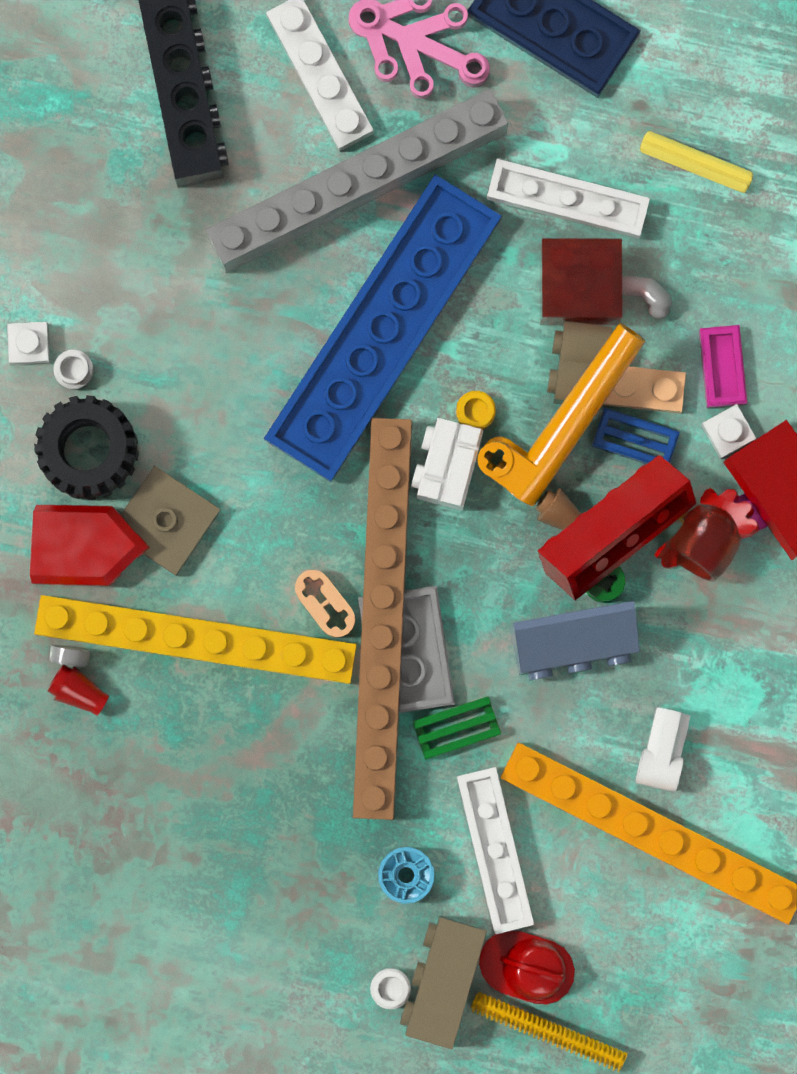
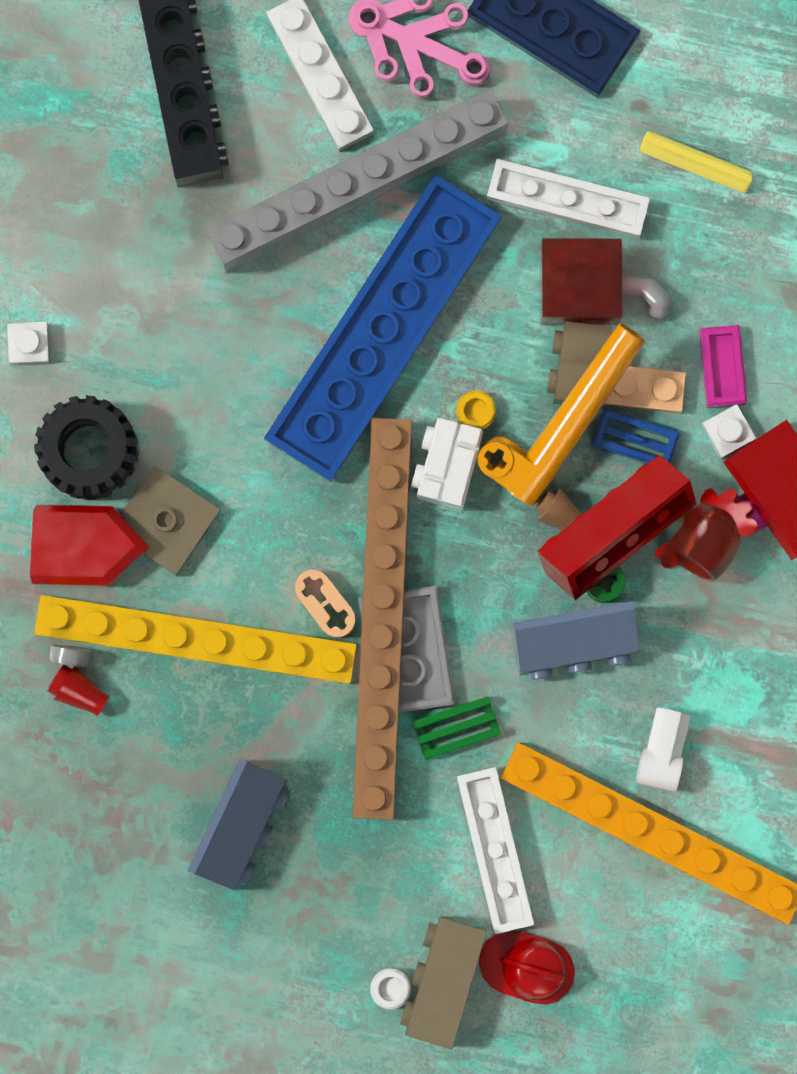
(73, 369): white plate -> none
(239, 826): none -> sand blue slope
(401, 891): medium azure wheel -> none
(548, 1030): yellow axle -> none

